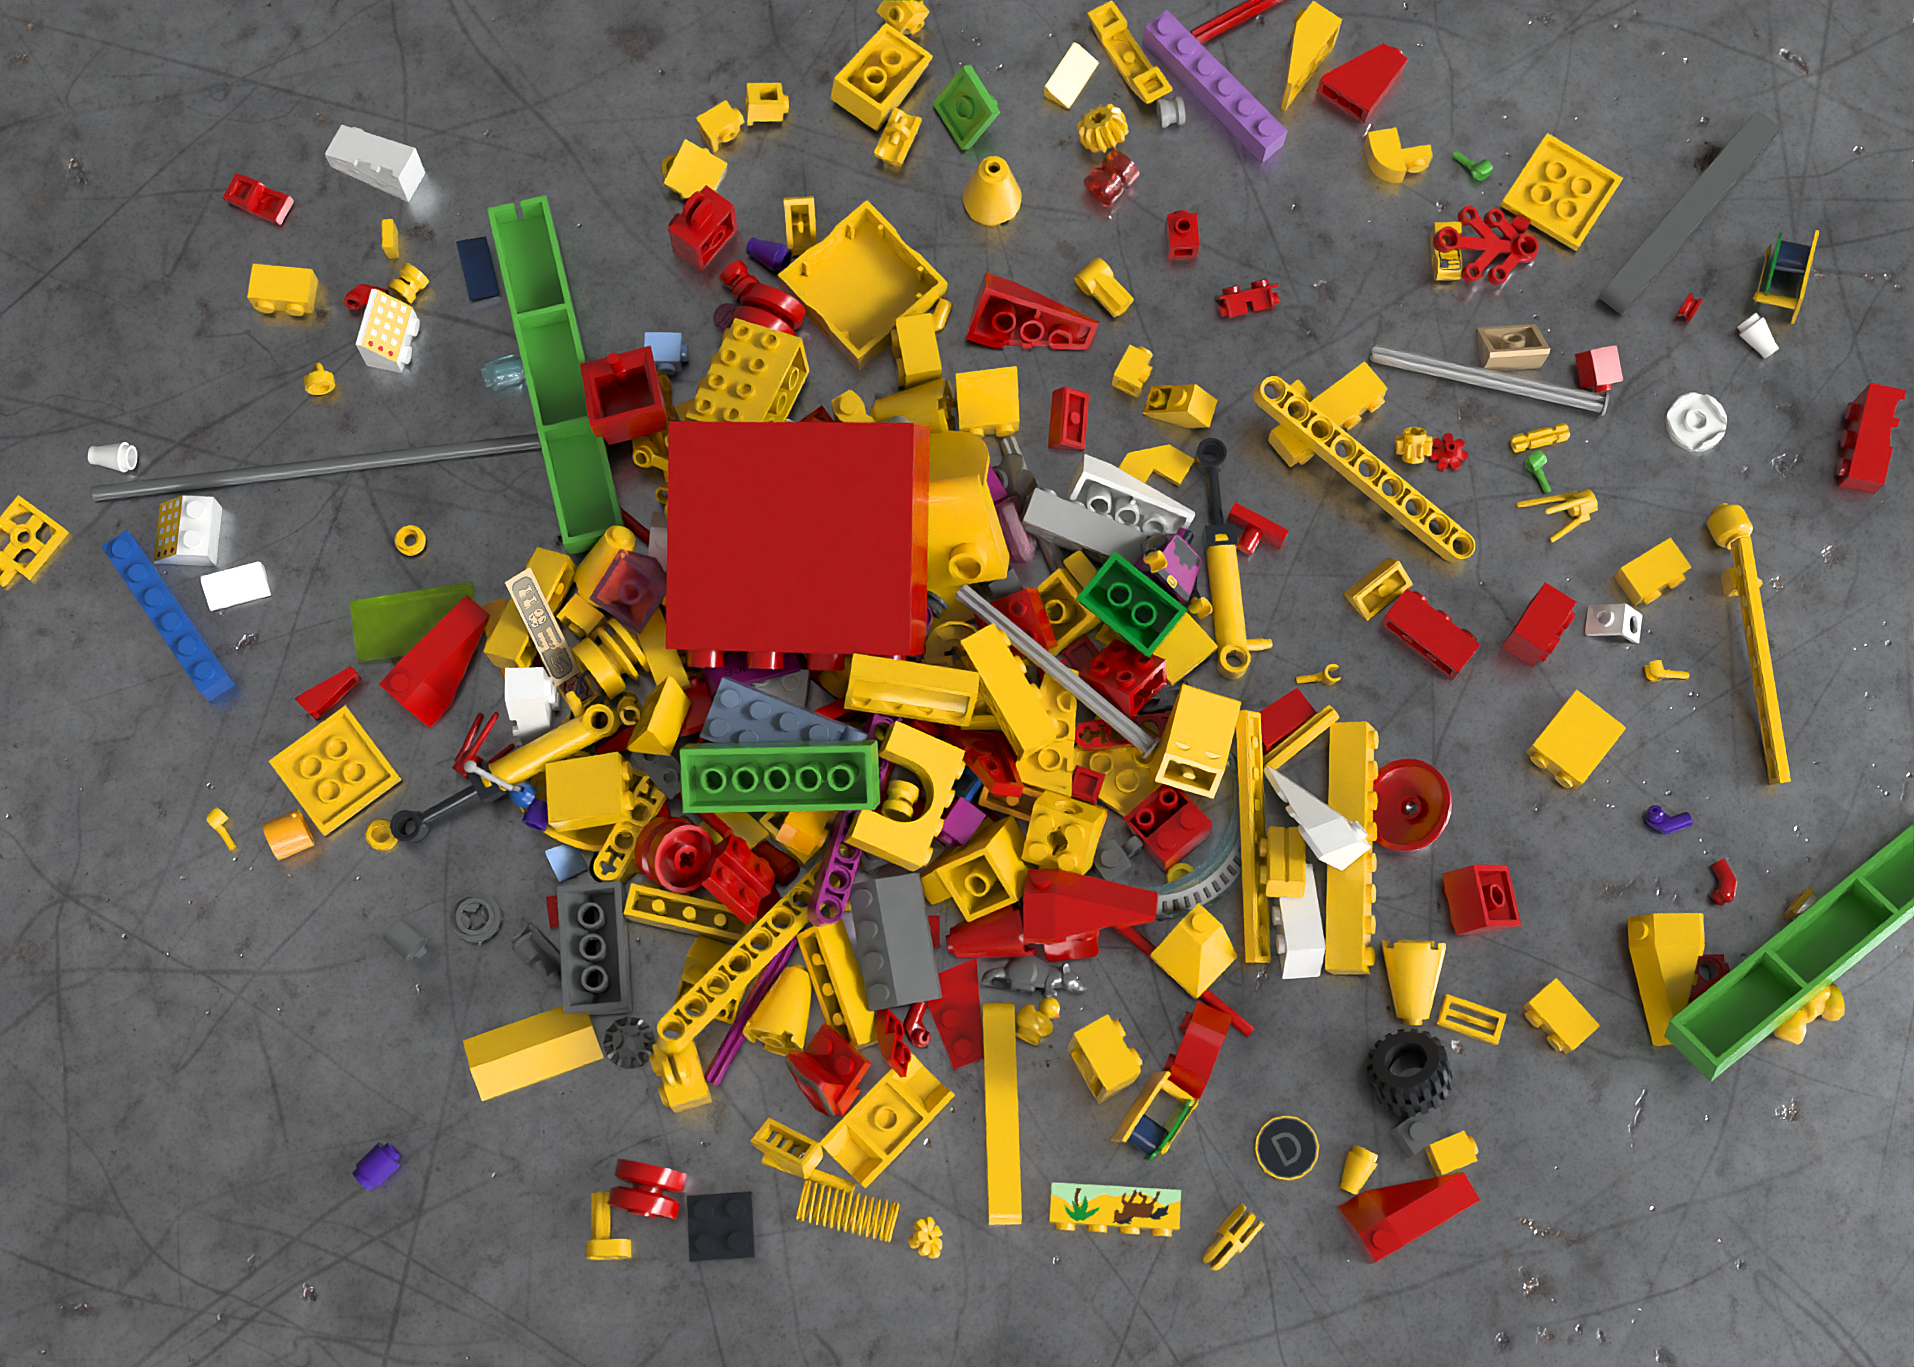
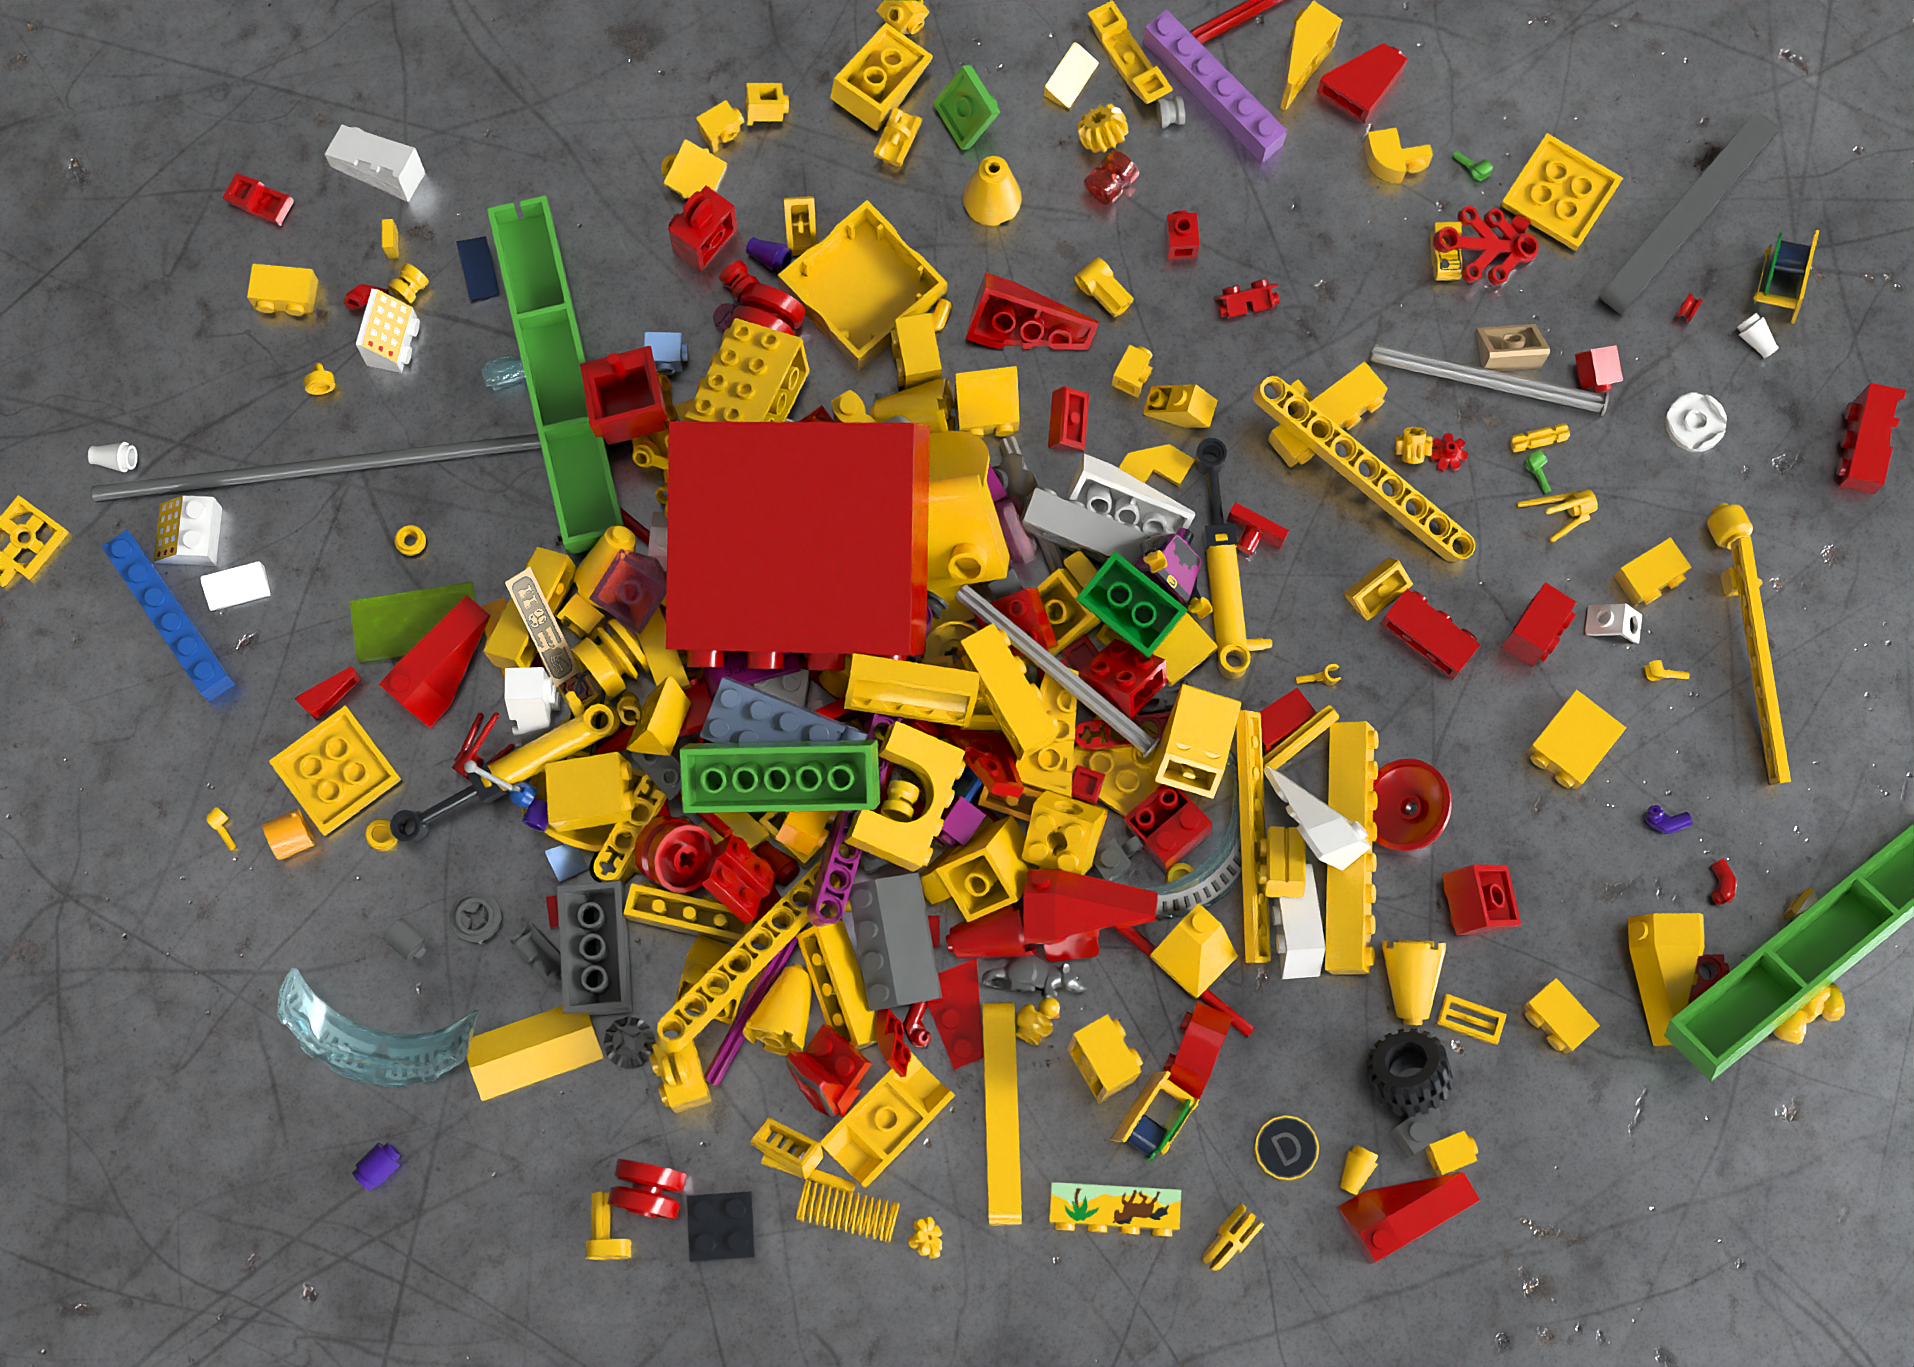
(365, 1052): none -> clear light blue windscreen

